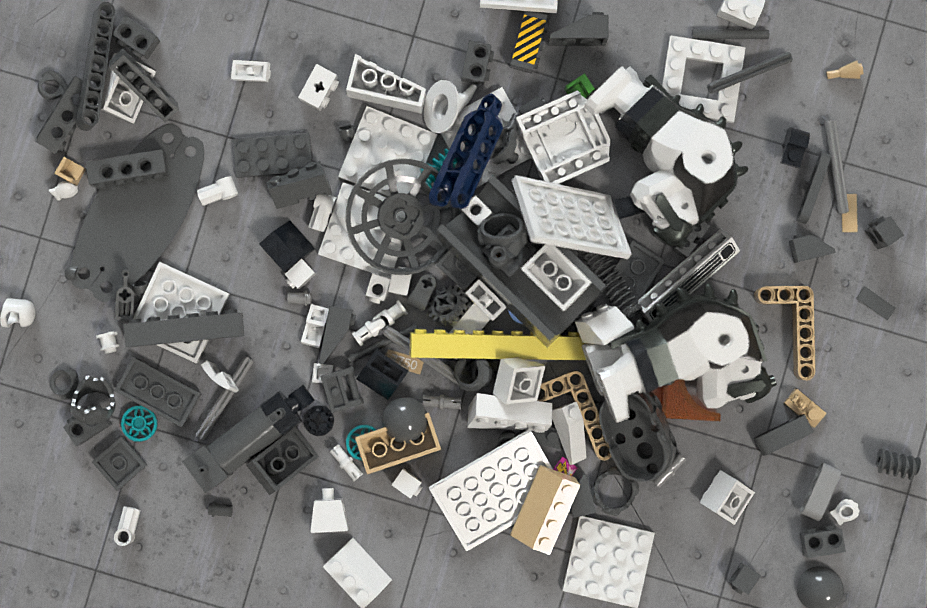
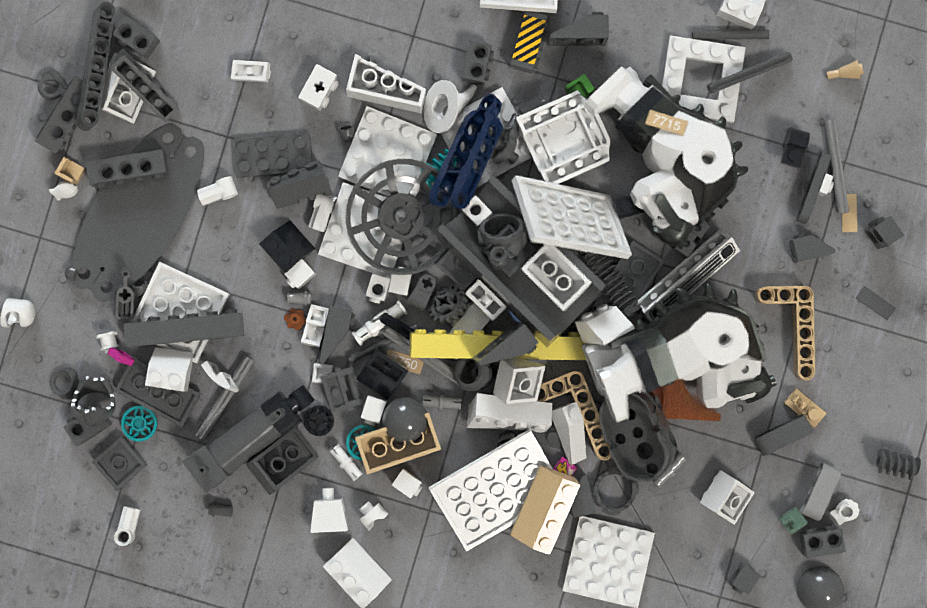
(121, 356): none -> dark pink tile
(169, 369): none -> white slope
(289, 317): none -> dark orange plant
(371, 513): none -> white piece
(373, 410): none -> white brick
(396, 325): none -> black axle
(512, 343): none -> dark grey slope
(666, 122): none -> tan sticker
(793, 520): none -> sand green tile
(827, 185): none -> white plate

